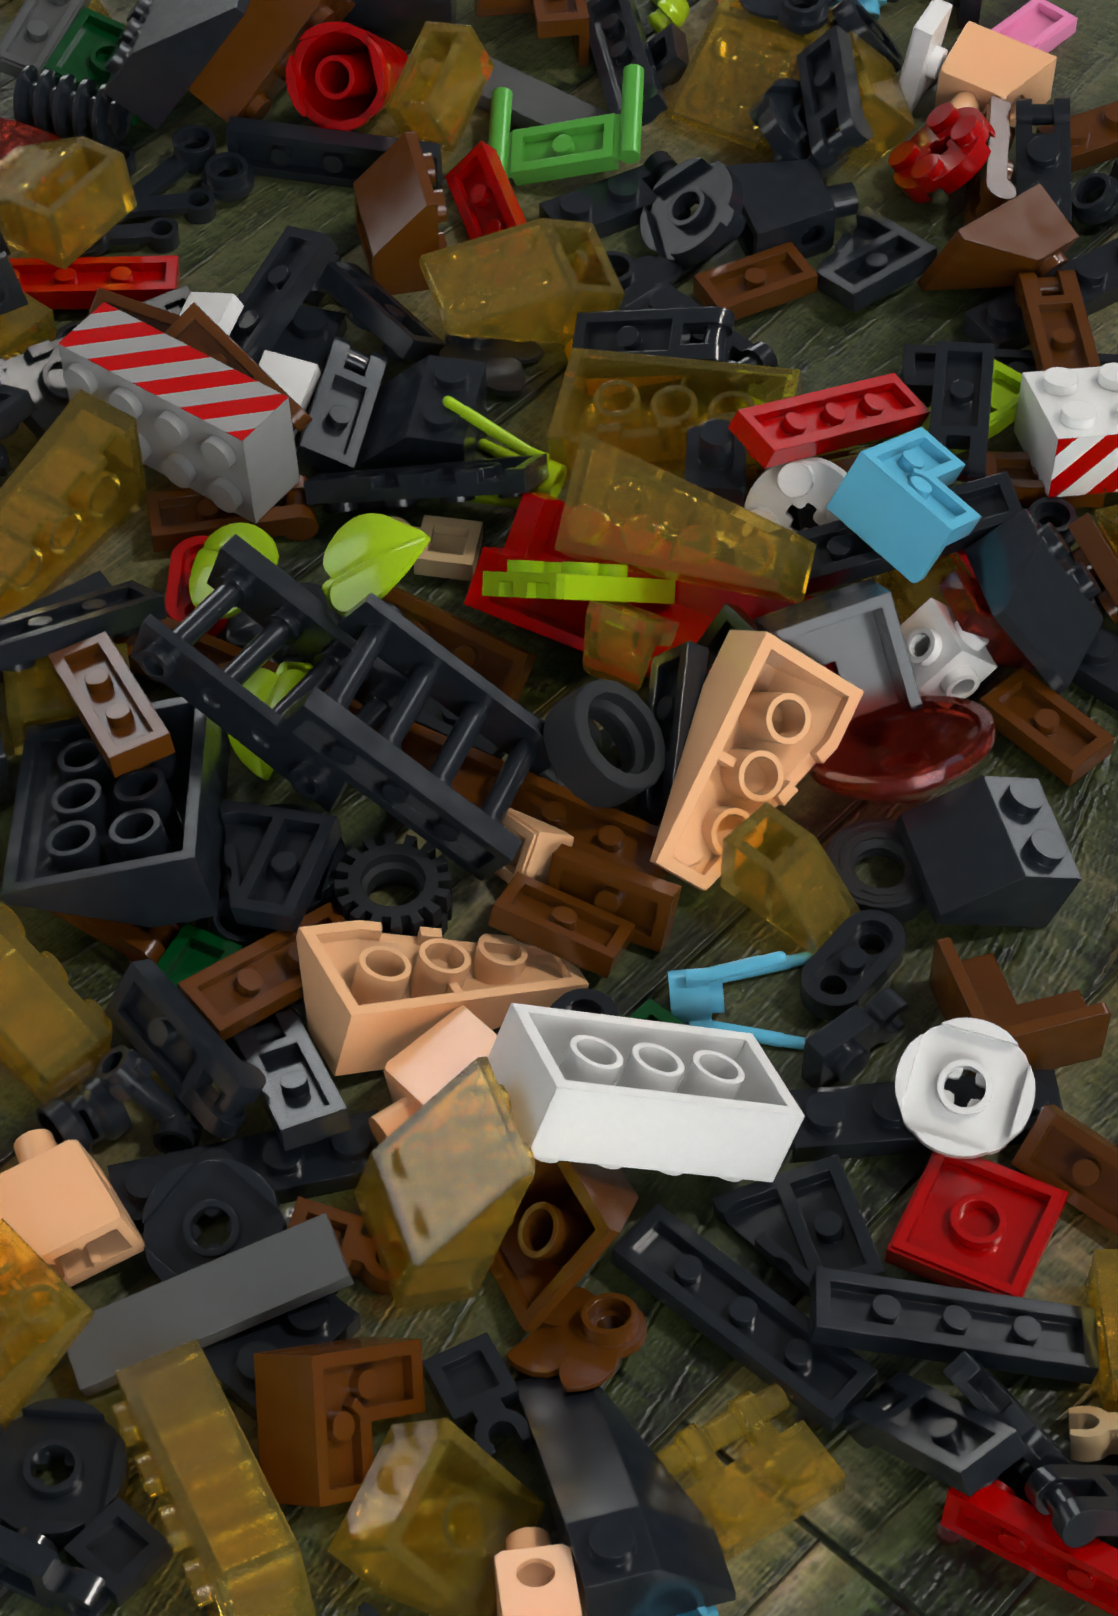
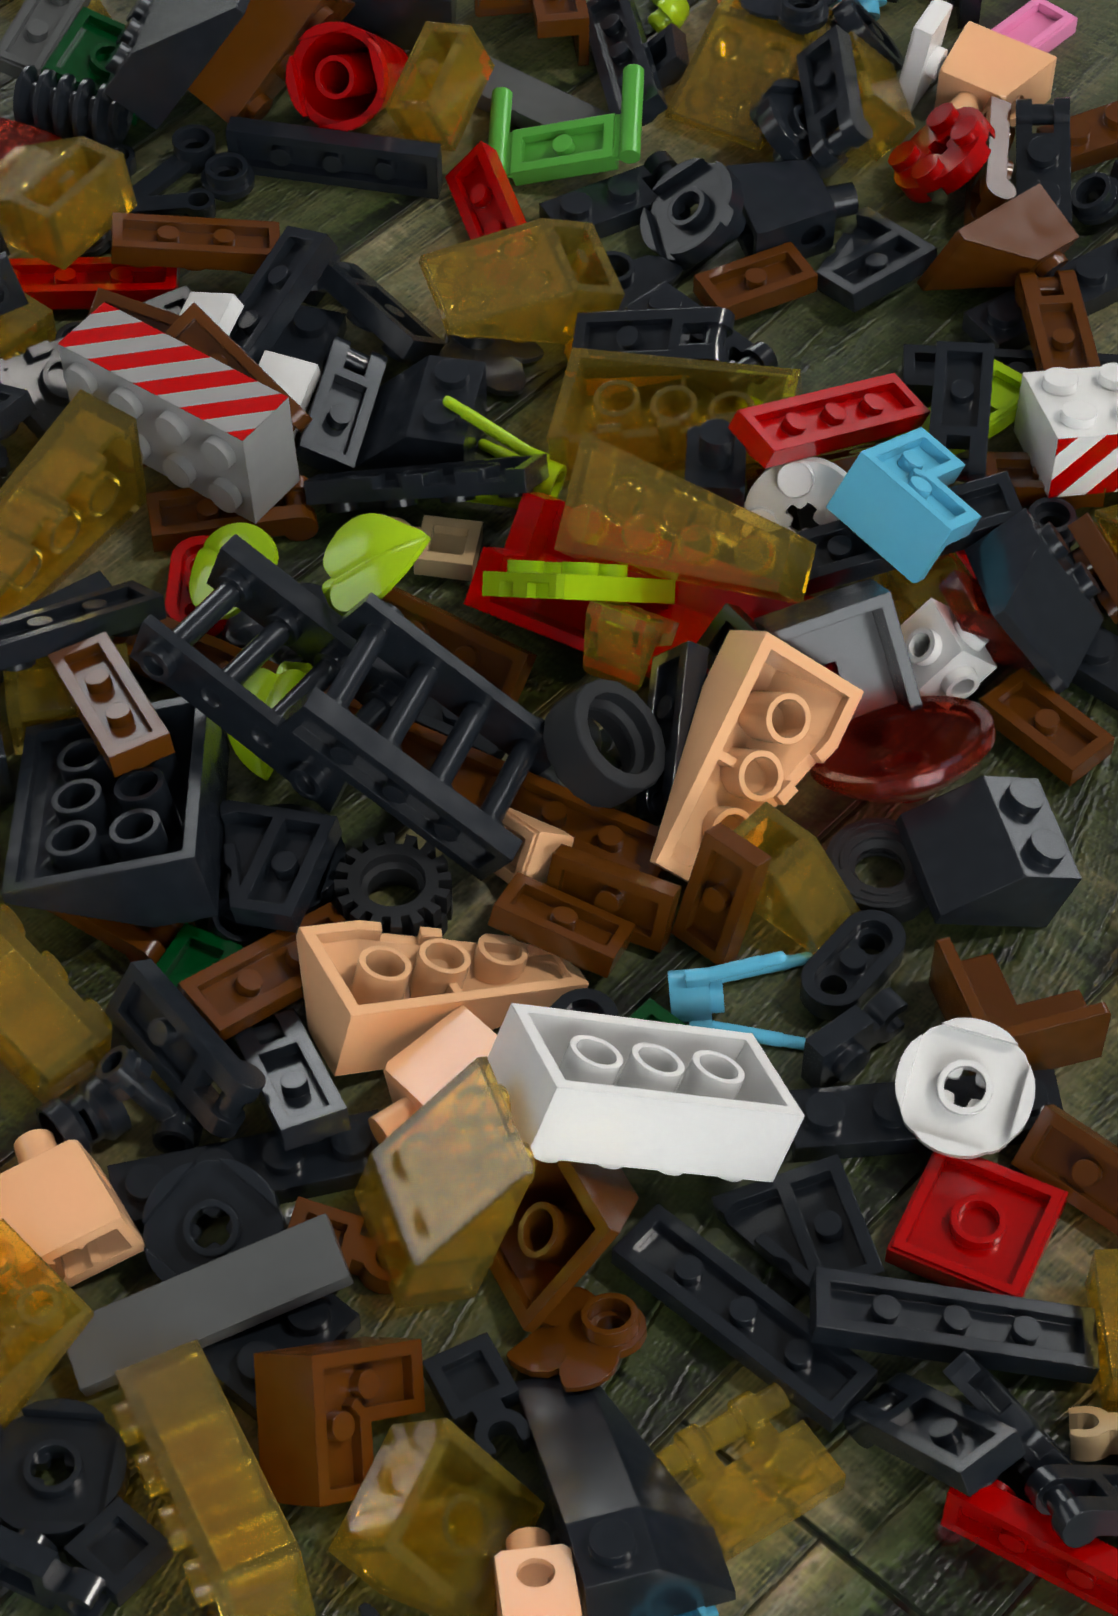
(191, 242): none -> reddish brown plate
(399, 215): reddish brown slope -> none
(721, 894): none -> reddish brown plate

